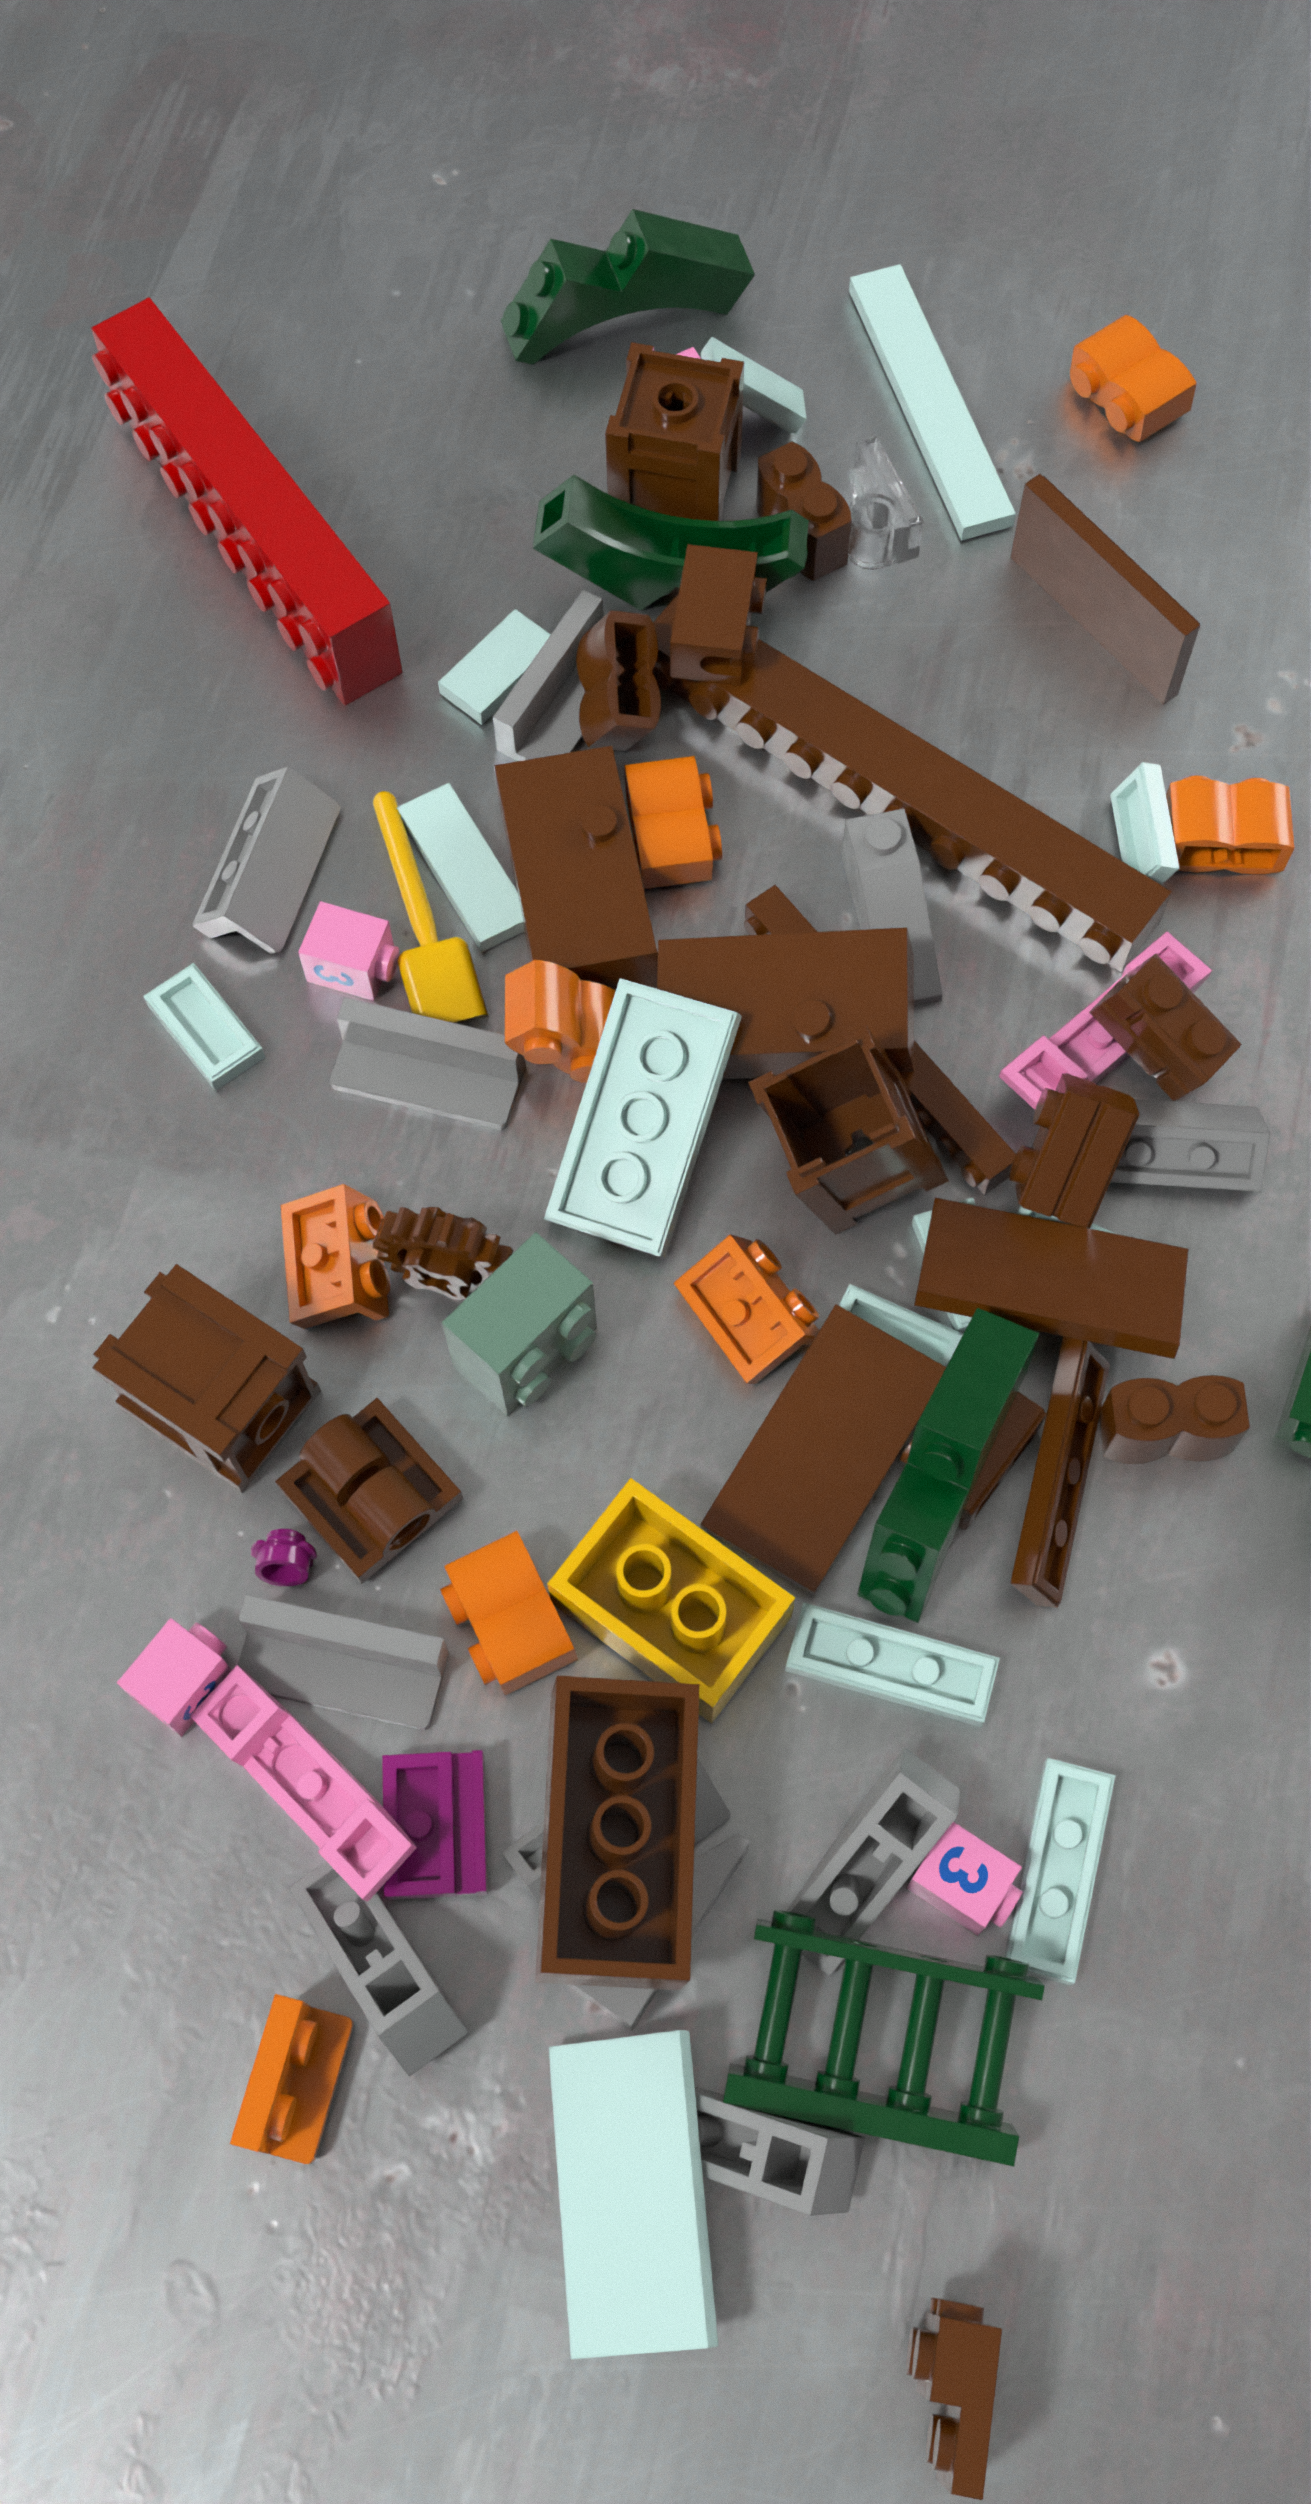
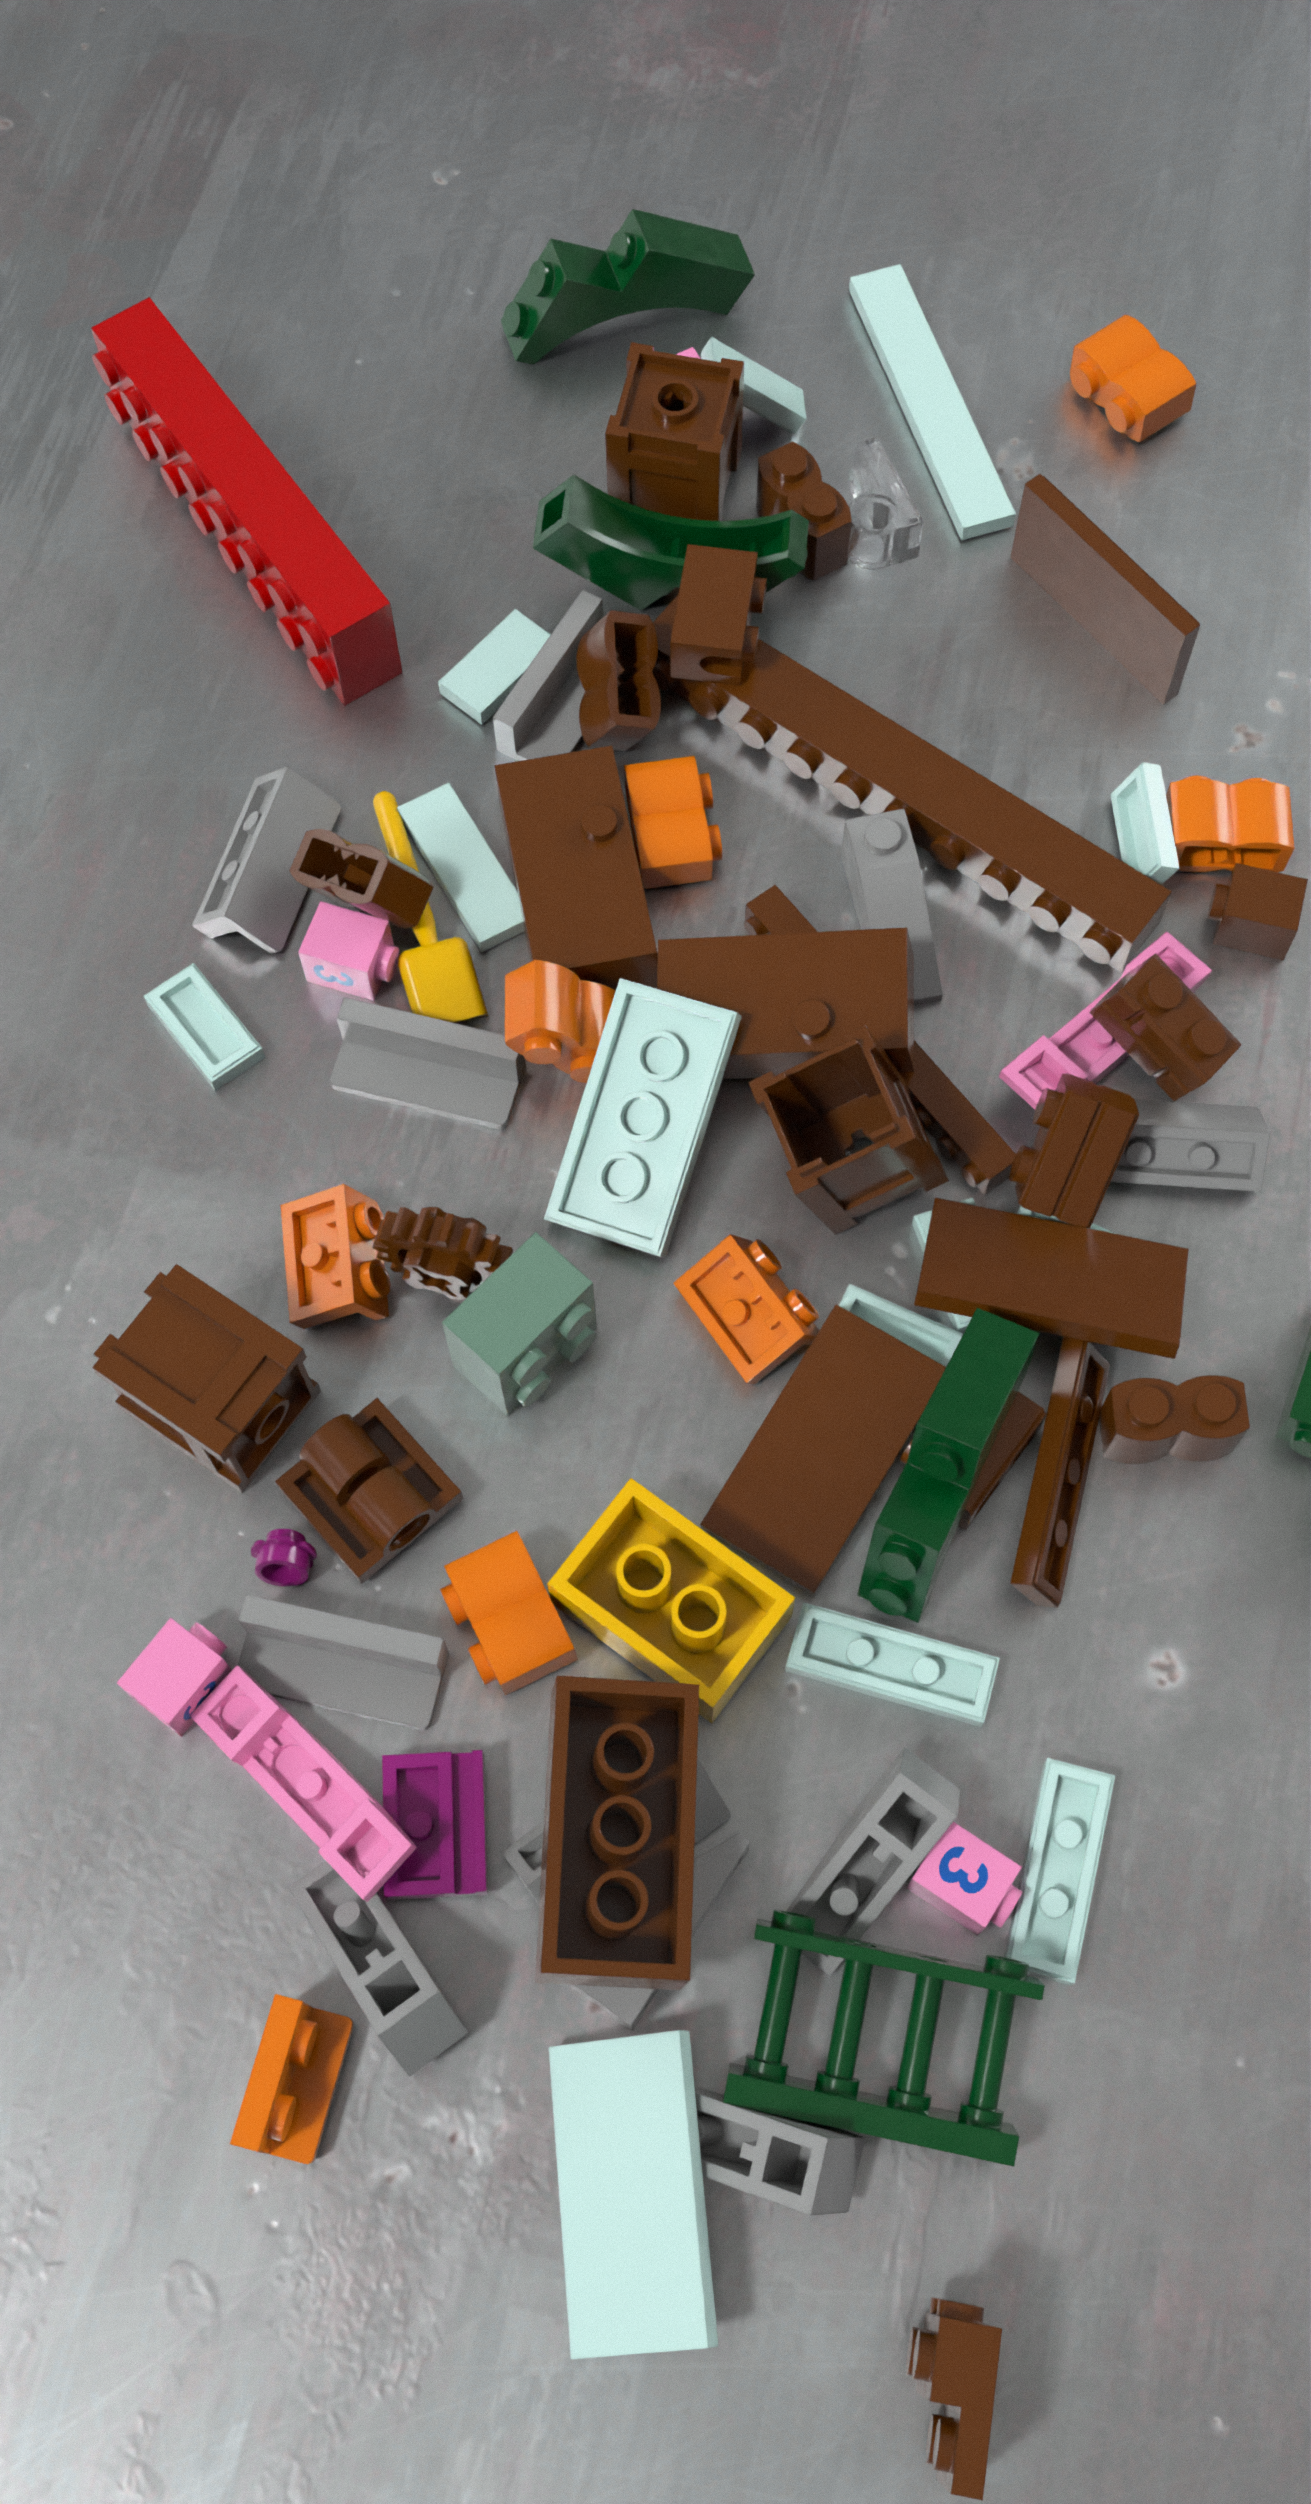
(361, 878): none -> reddish brown brick
(1257, 911): none -> reddish brown brick

